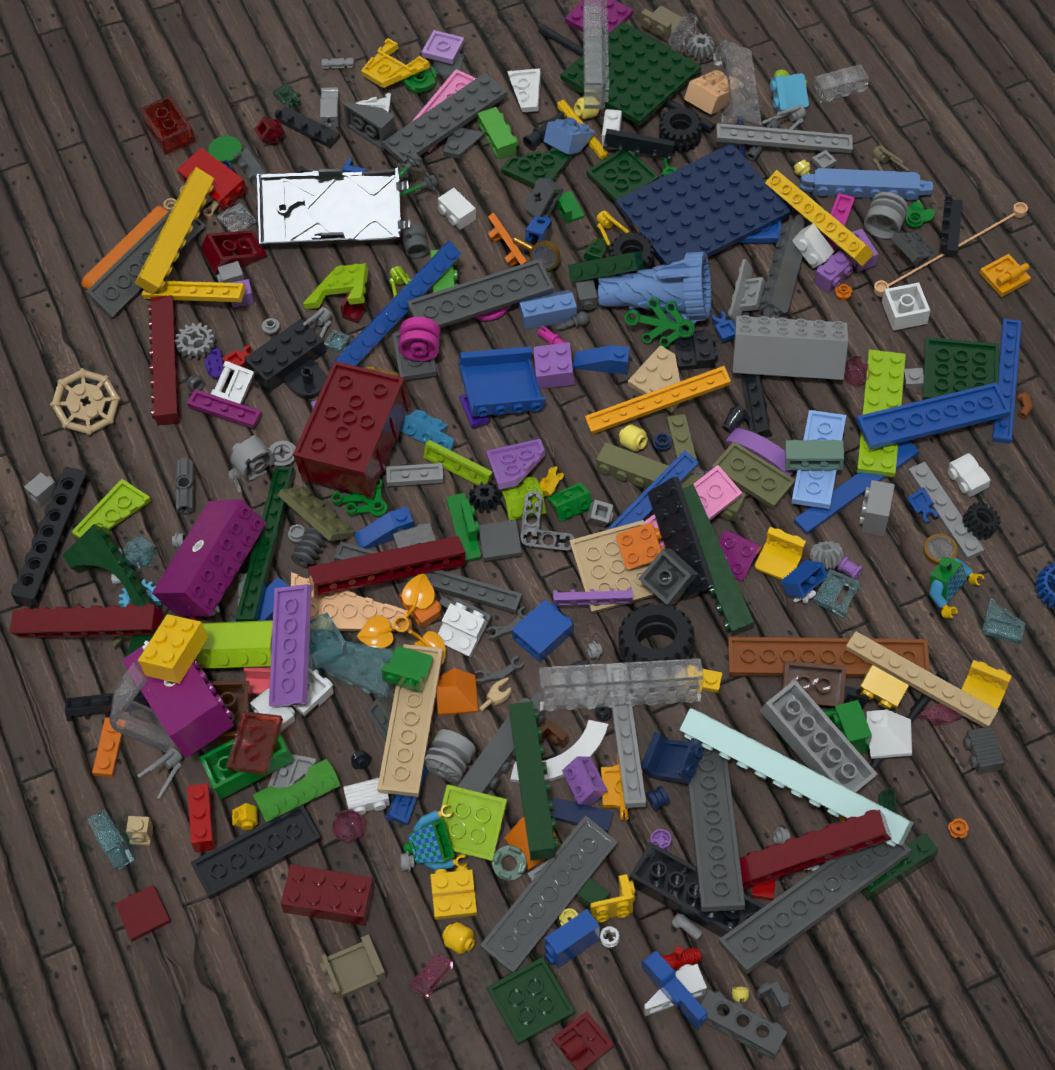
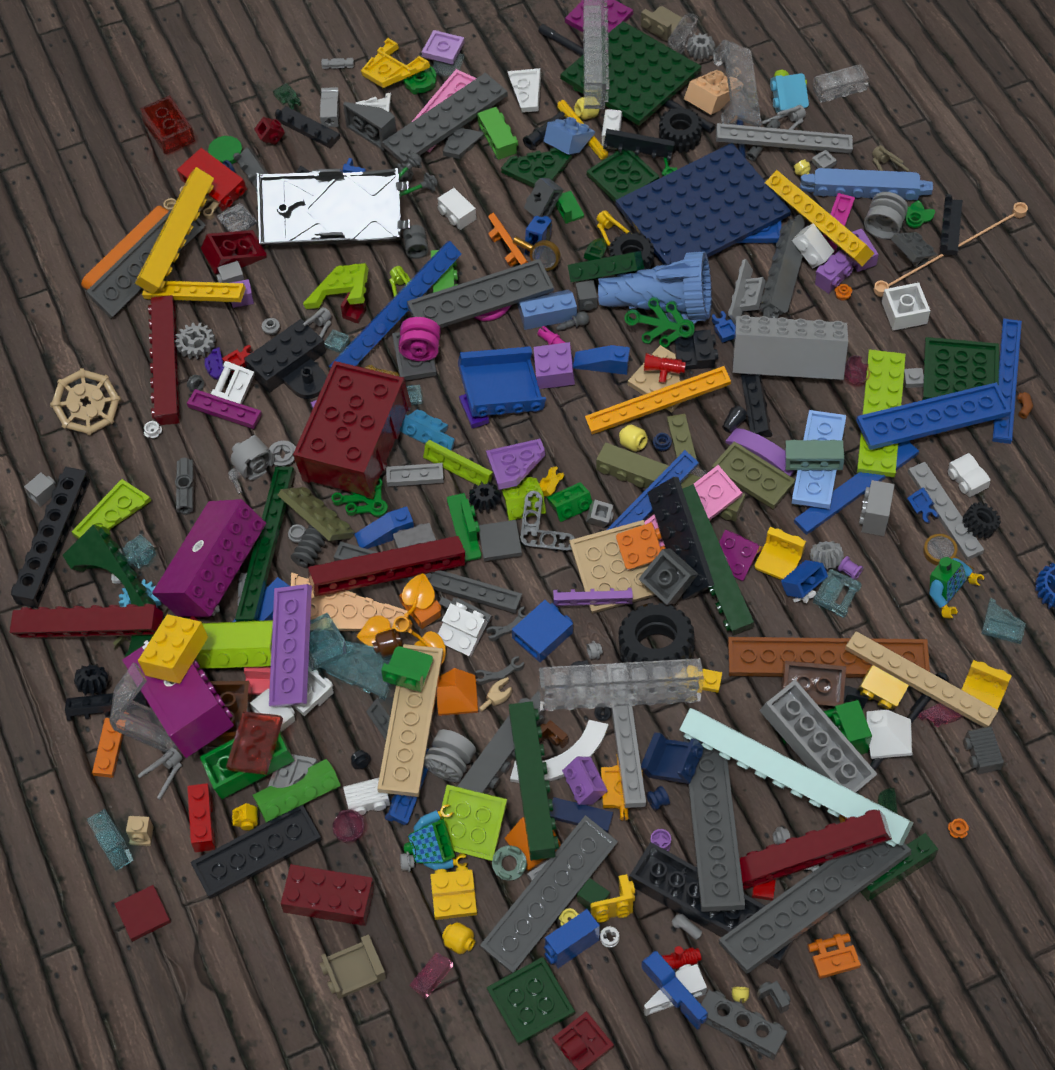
(91, 679): none -> black gear
(152, 425): none -> white plate
(178, 539): light grey plate -> none
(387, 642): none -> reddish brown head
(414, 394): none -> clear light blue plate
(665, 365): none -> red piece
(835, 961): none -> orange plate
(1005, 275): light orange plate -> none

